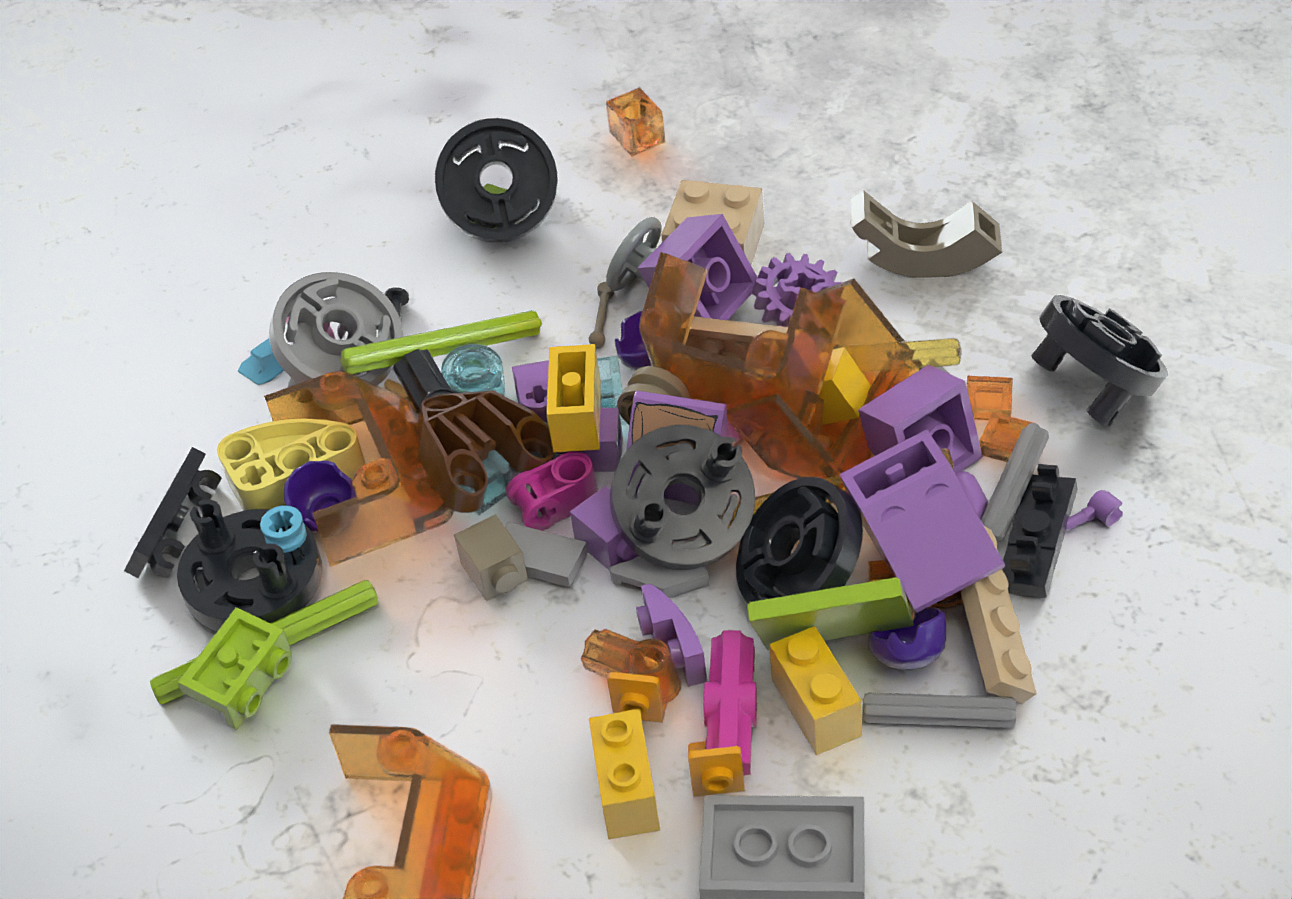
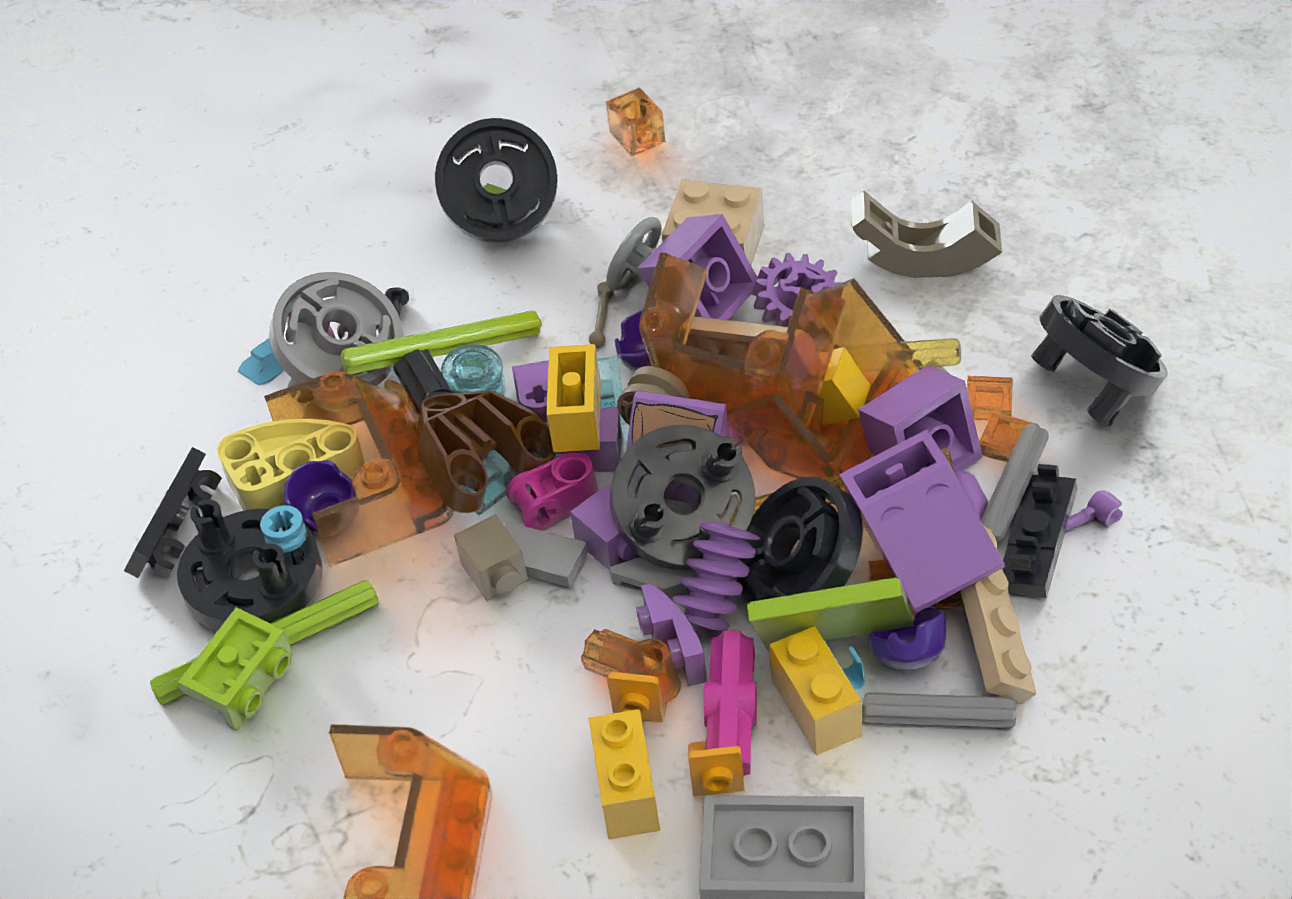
(716, 575): none -> medium lavender piece
(855, 671): none -> medium azure piece

